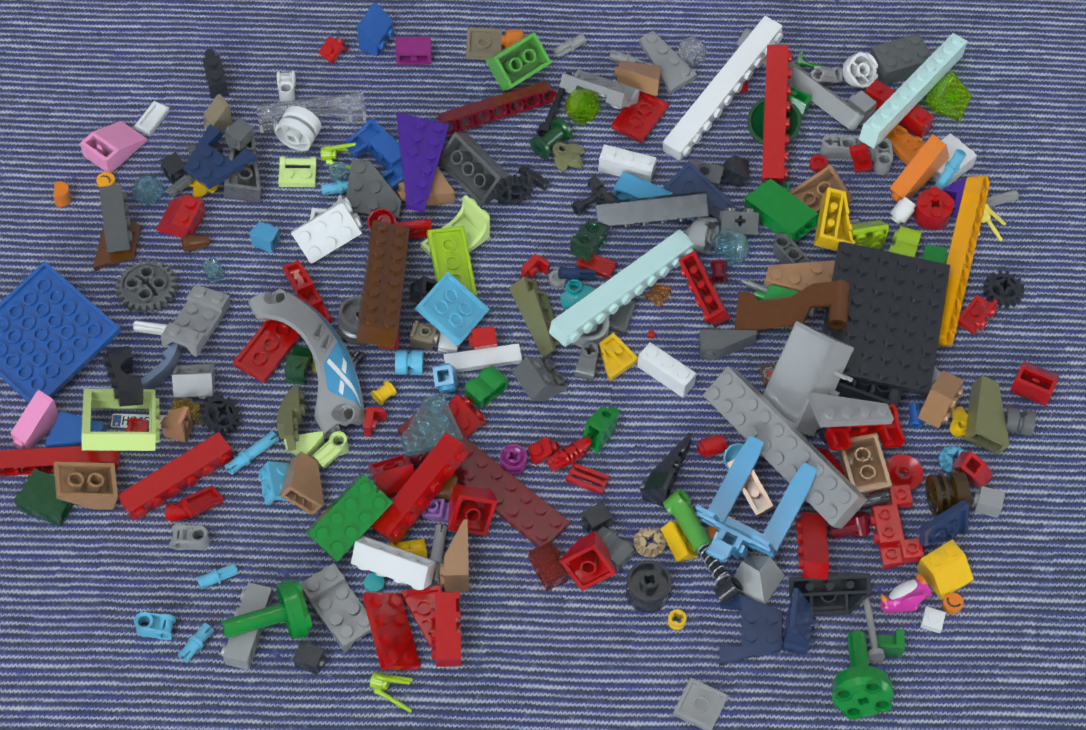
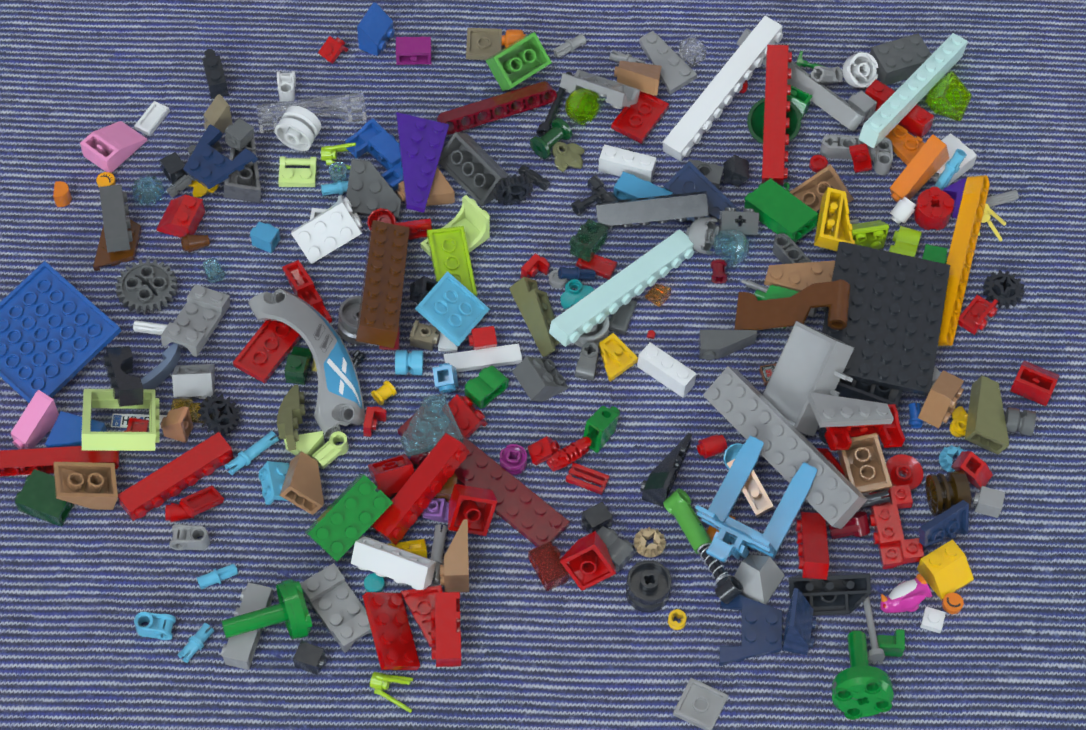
(678, 542): yellow slope -> none
(704, 289): red brick -> none

